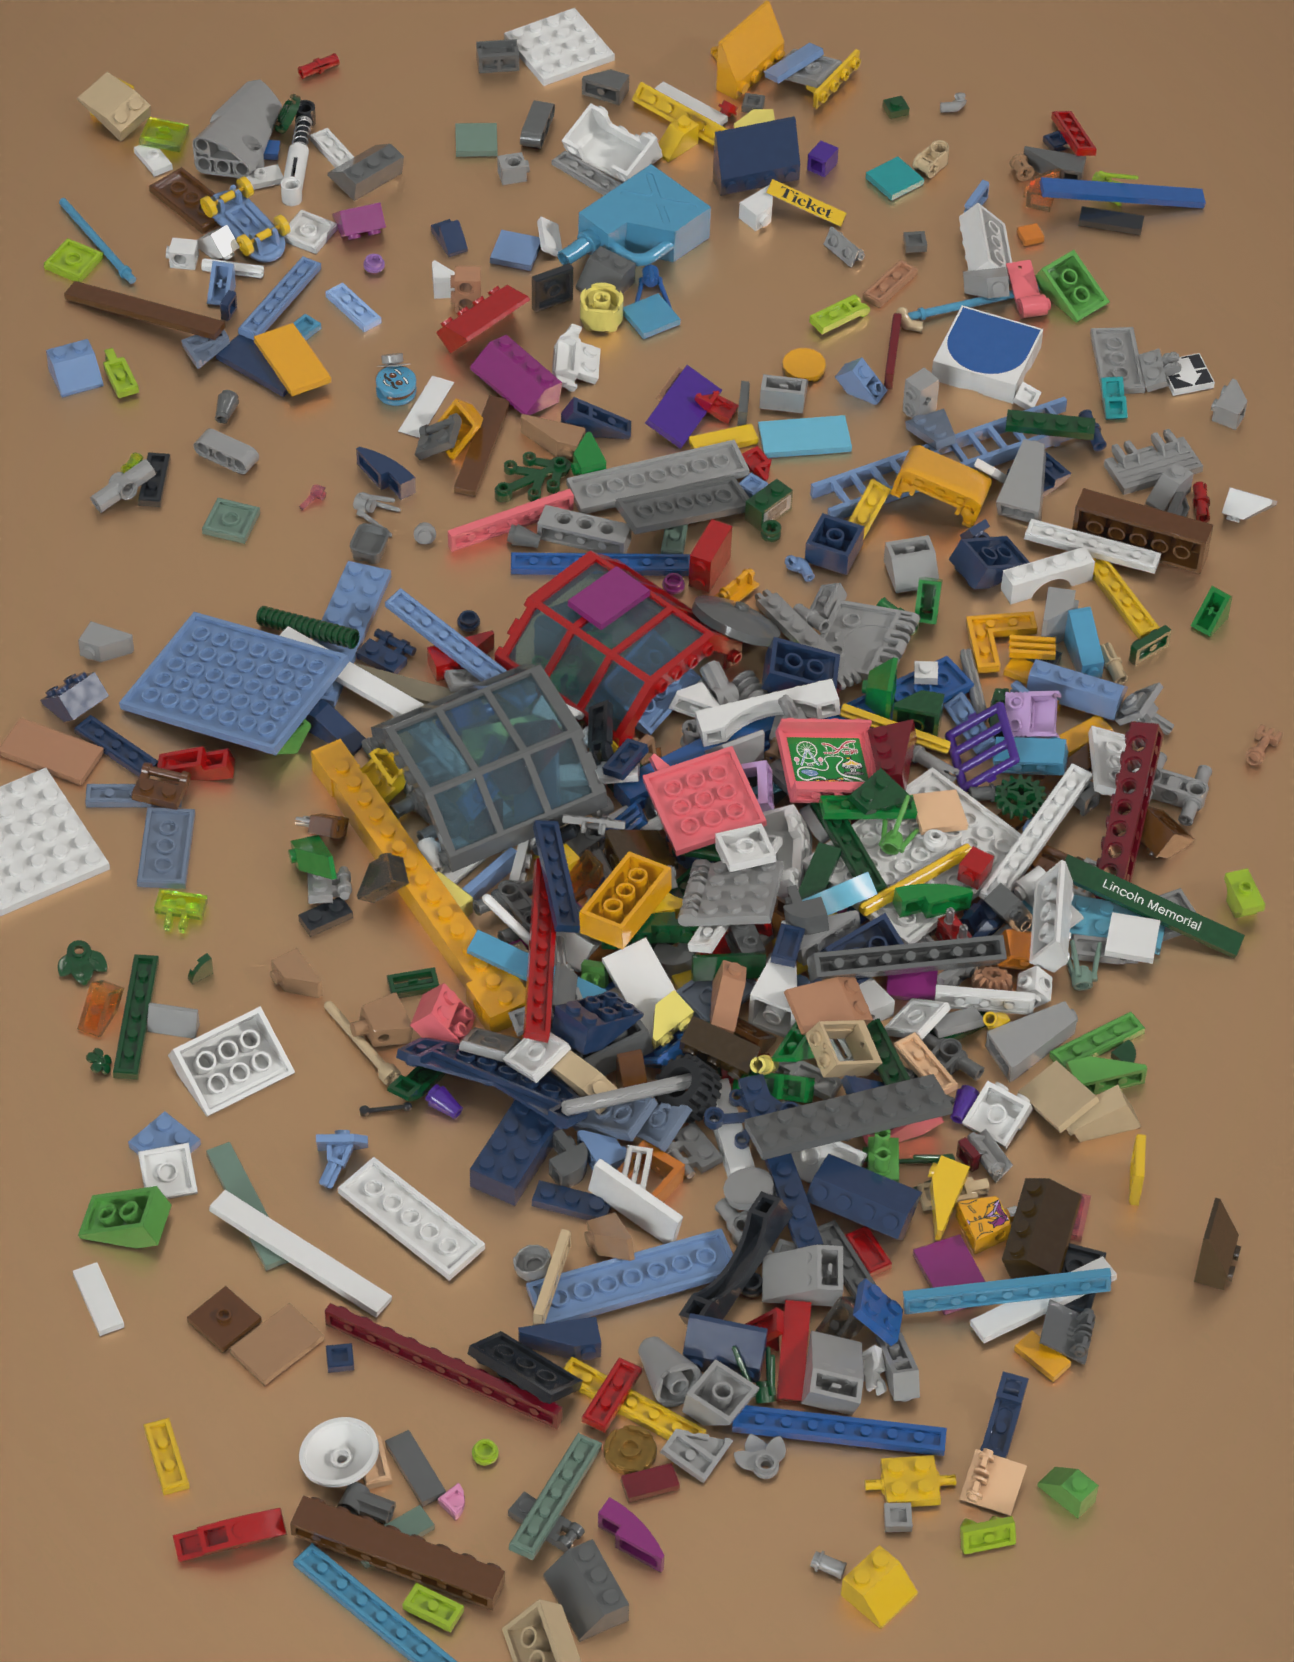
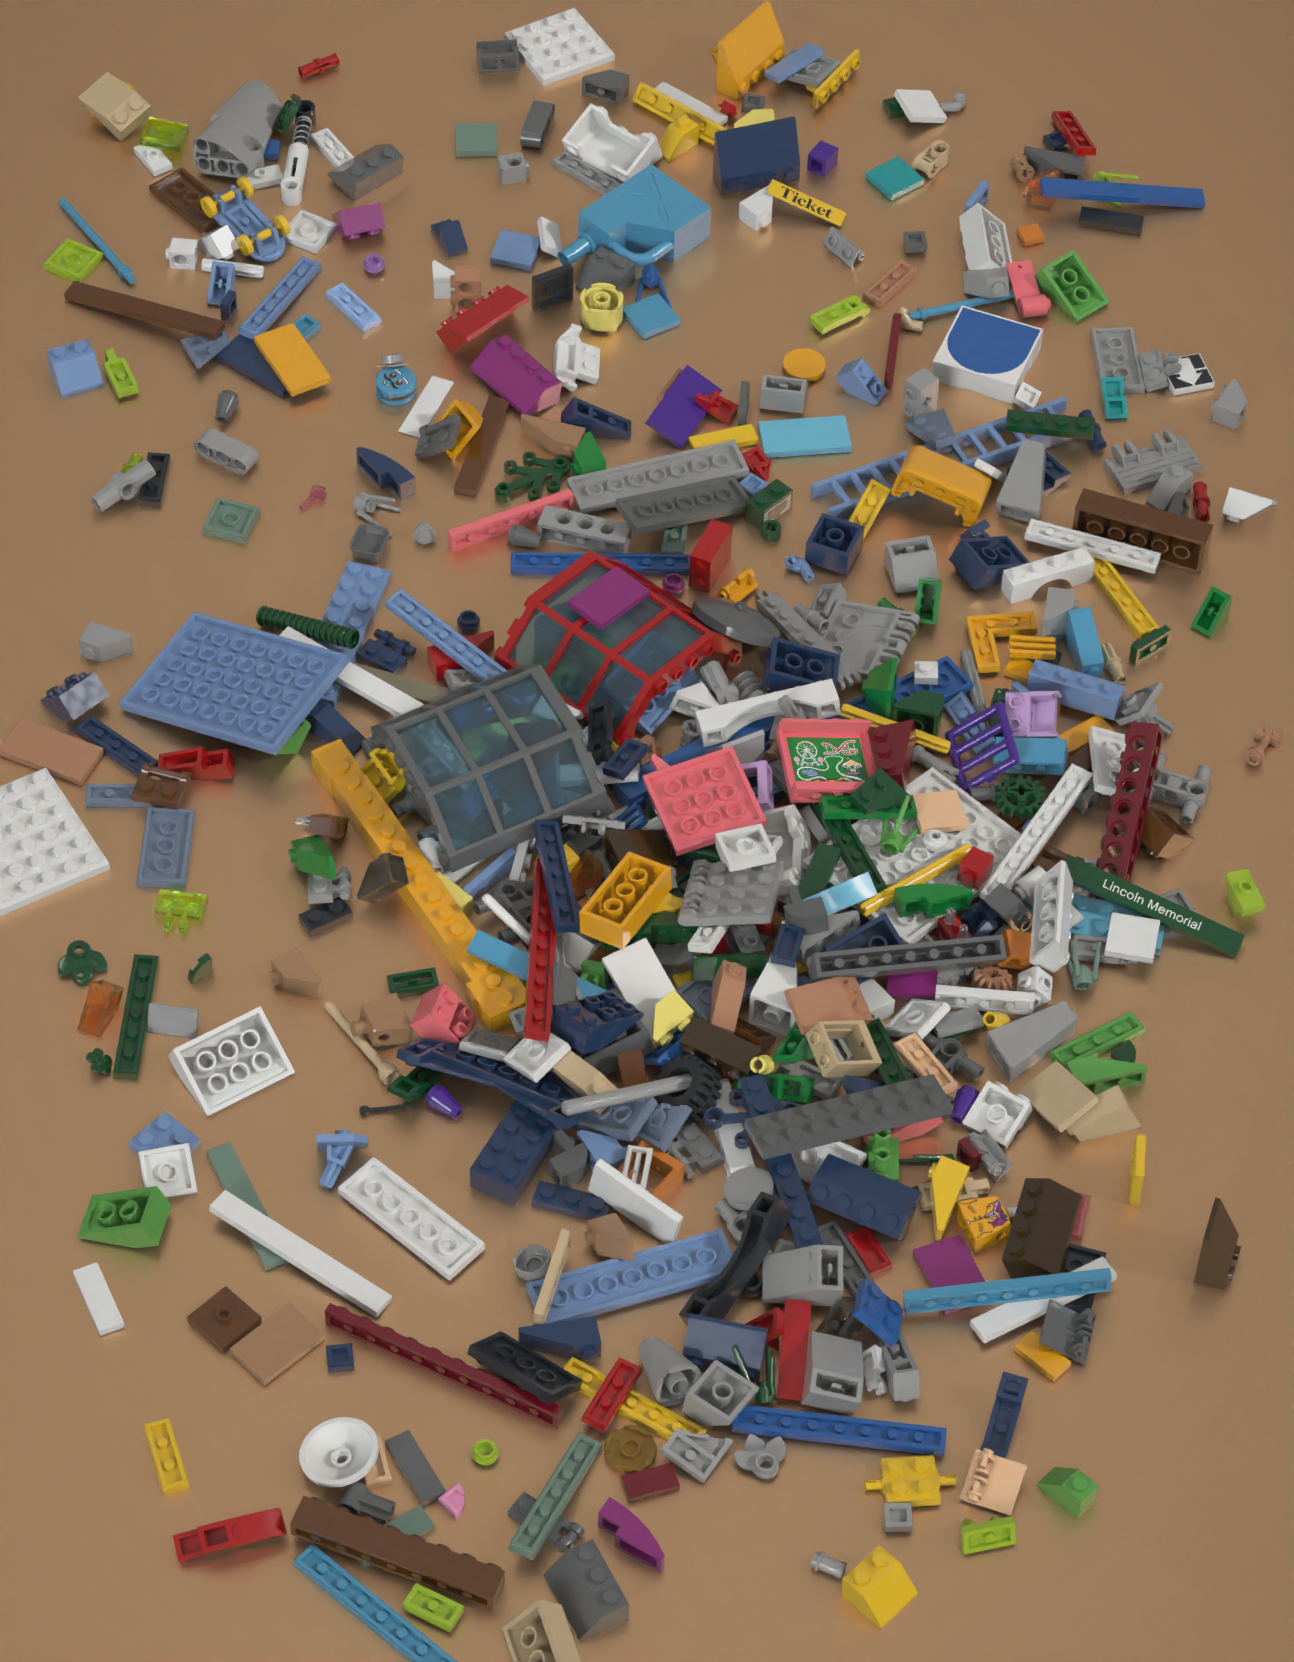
(920, 106): none -> white tile

